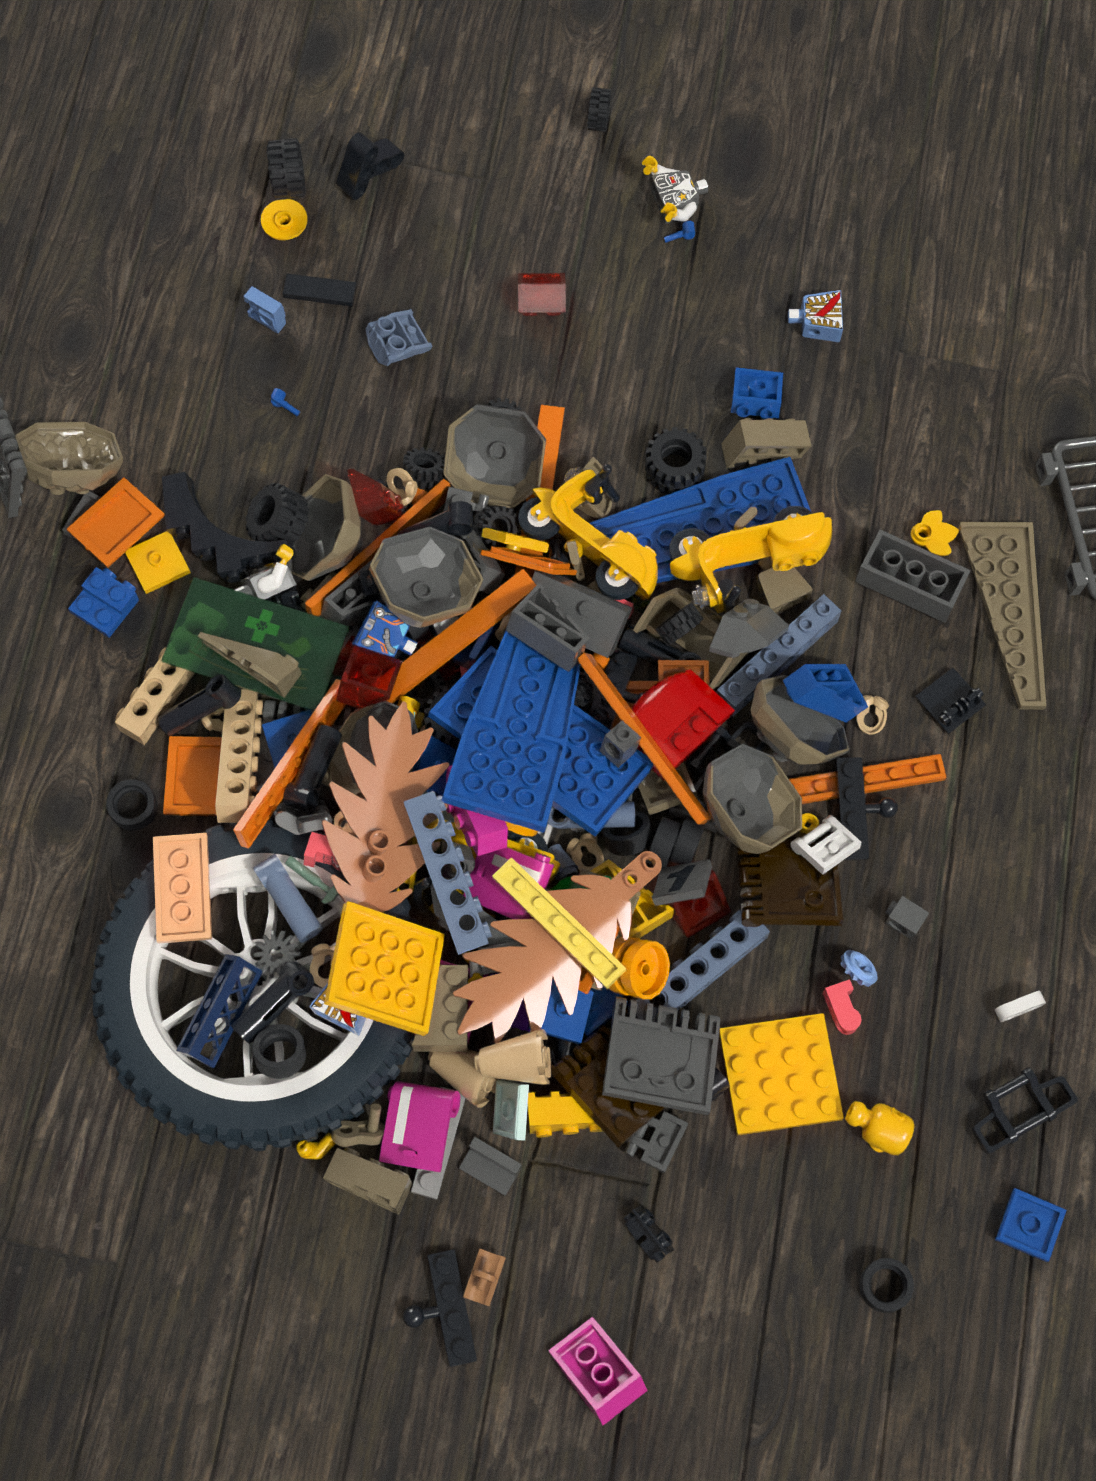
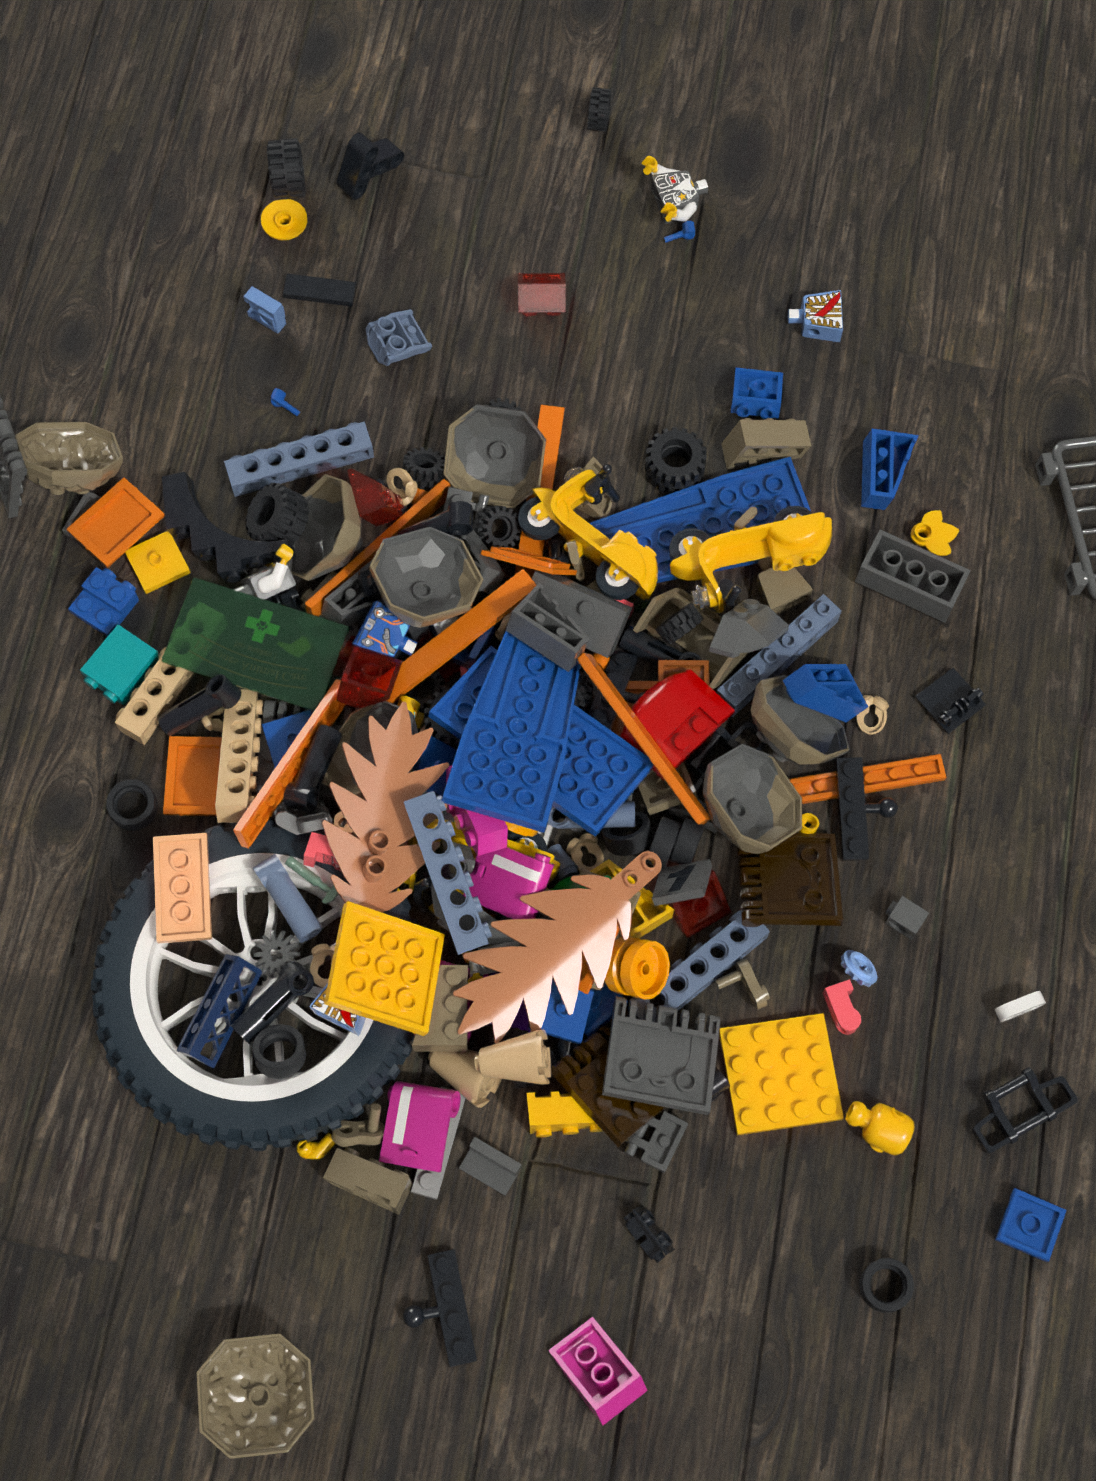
(119, 665): none -> teal brick
(255, 1396): none -> dark tan rock
(264, 665): dark tan wedge -> none
(292, 469): none -> sand blue brick
(484, 1277): medium nougat hips -> none
(510, 1109): light aqua tile -> none
(515, 541): yellow plate -> none
(559, 923): light yellow plate -> none
(620, 744): dark grey brick -> none
(744, 972): none -> dark tan piece
(831, 849): white plate -> none
(884, 465): none -> blue wedge
(1007, 580): dark tan wing -> none

